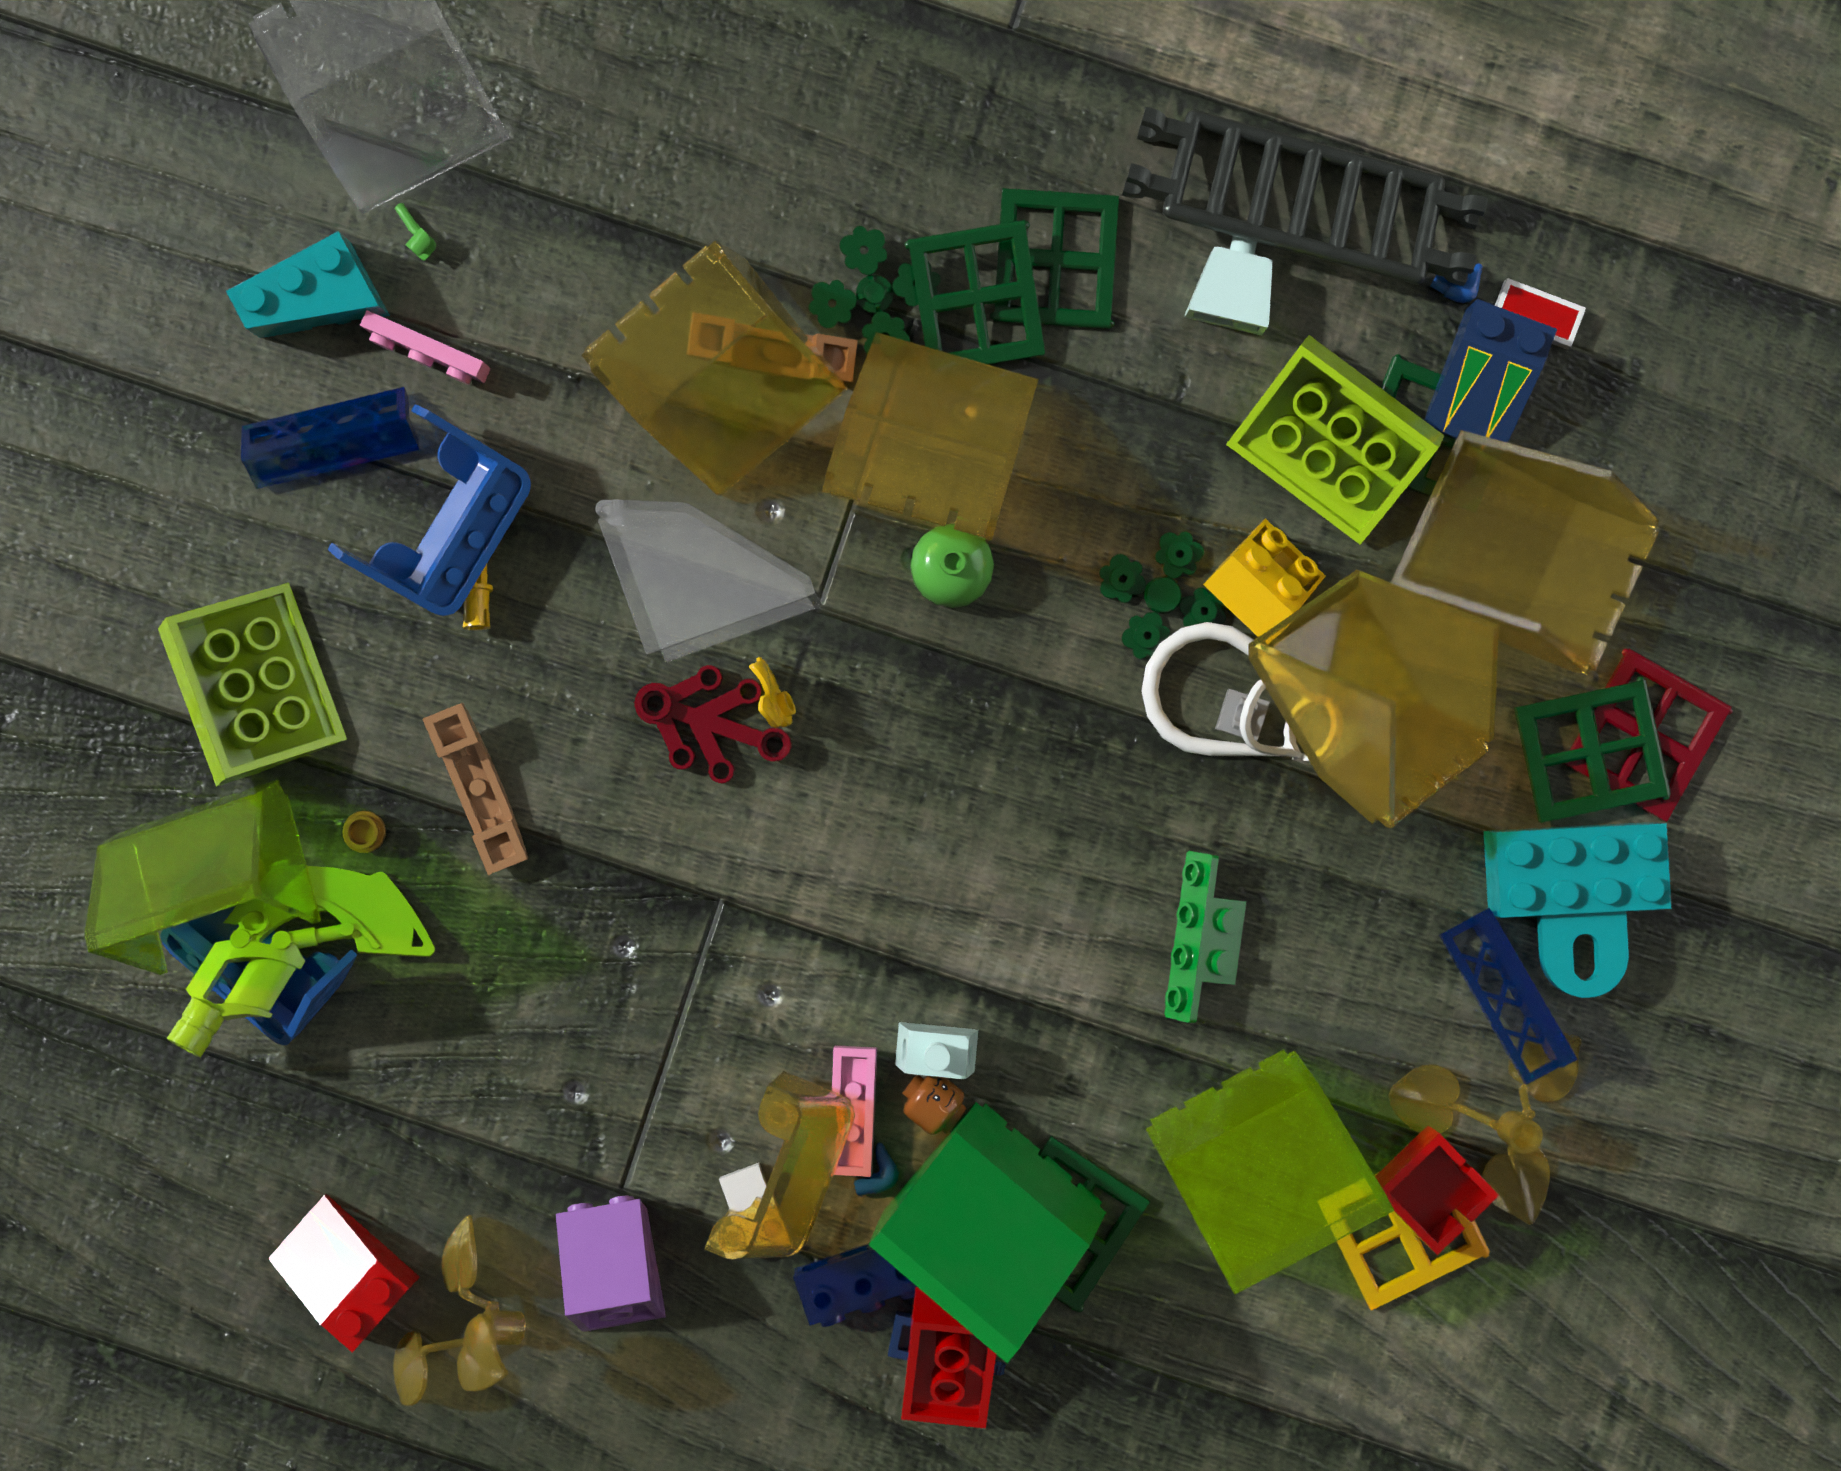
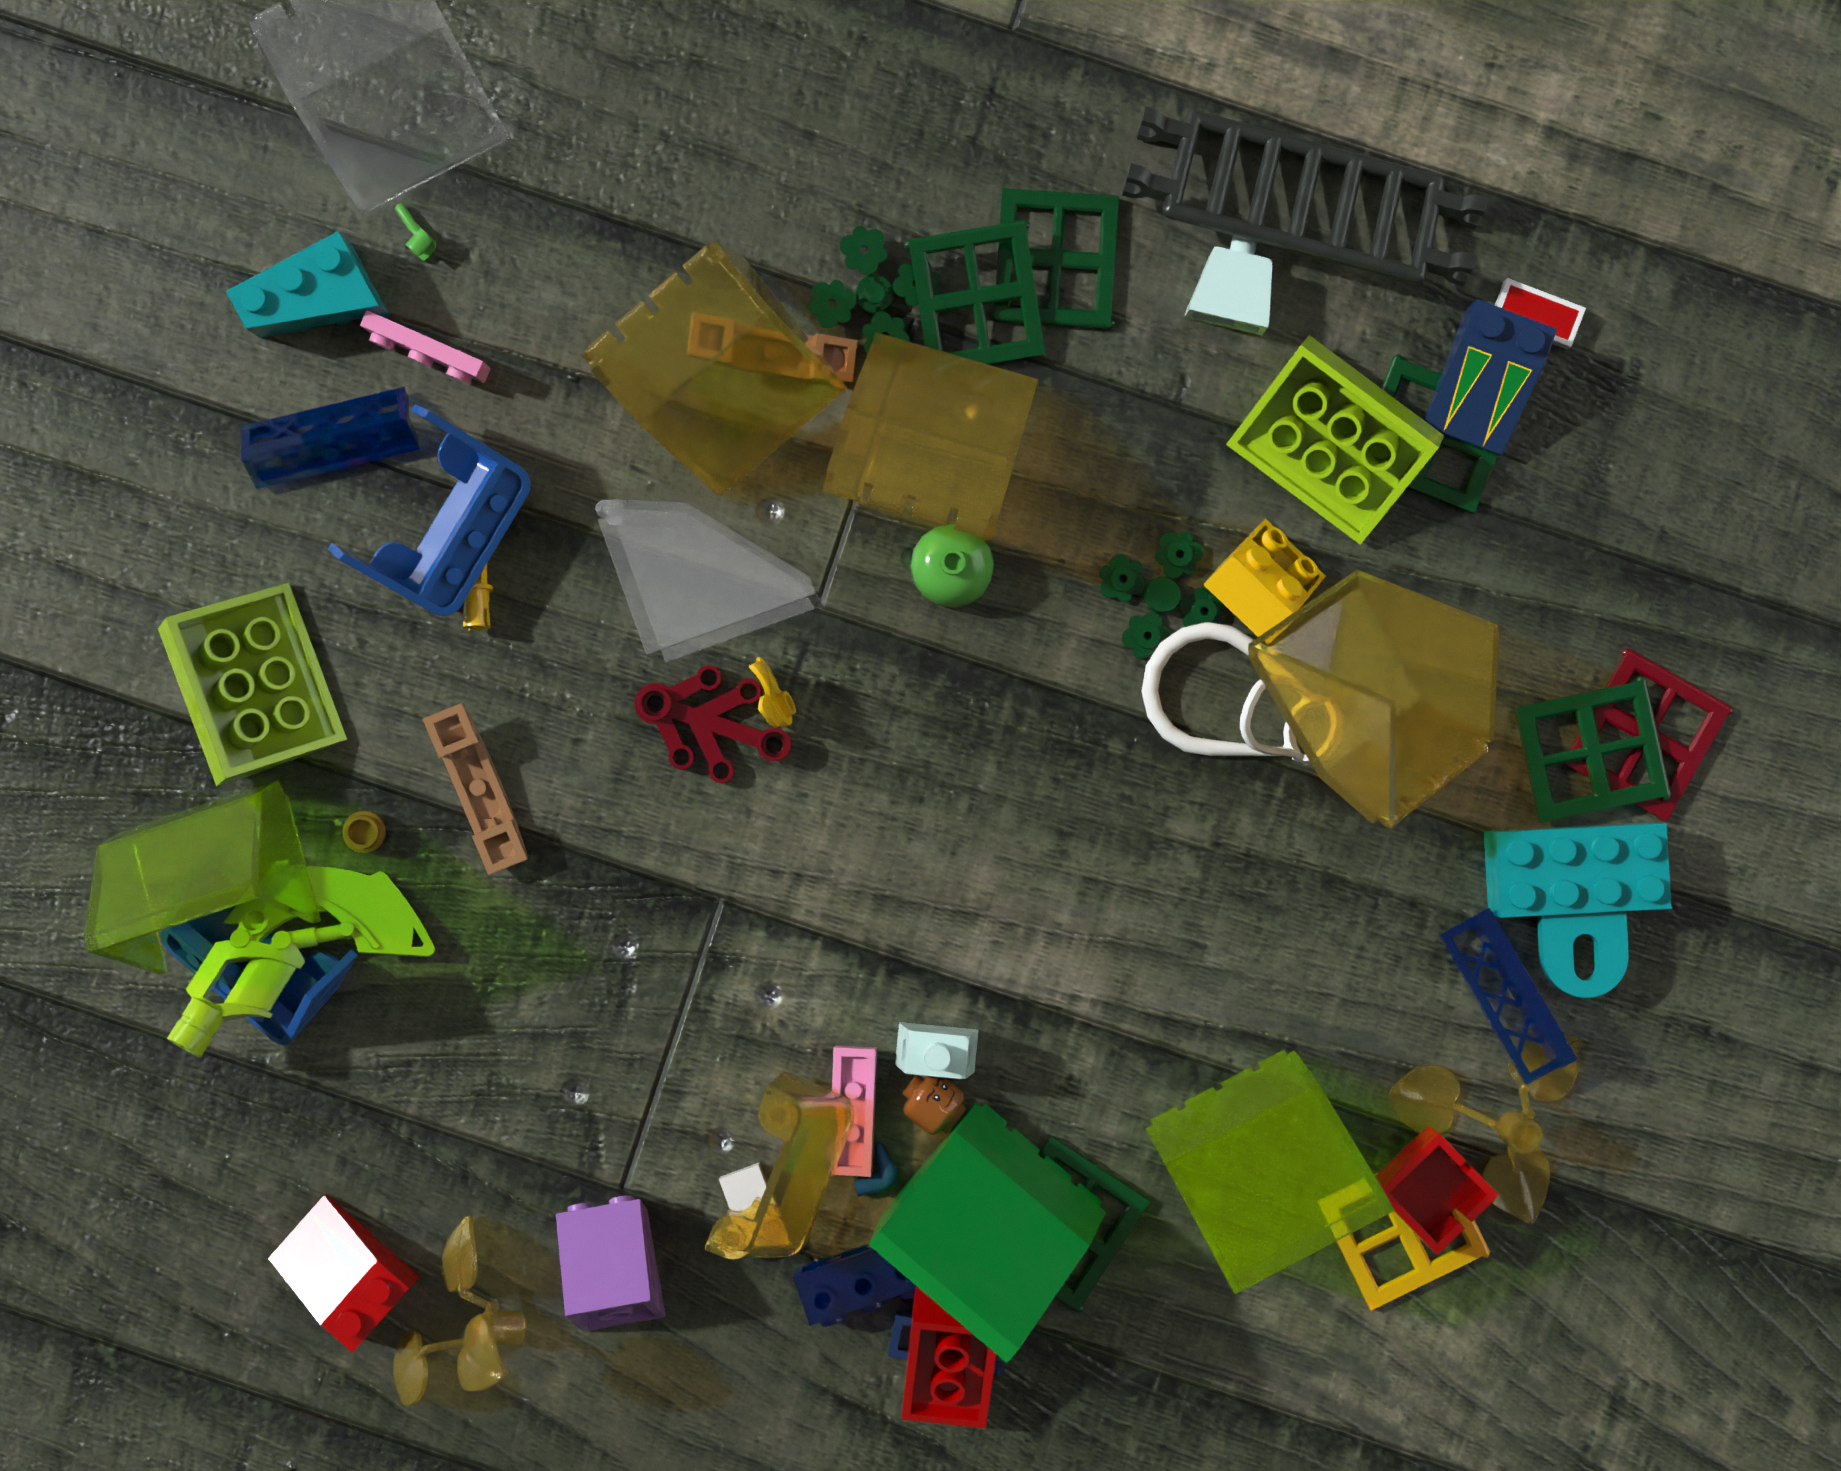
(1205, 938): green bracket -> none
(1231, 712): light grey tile -> none
(1456, 292): blue animal -> none
(1530, 547): clear yellow windscreen -> none

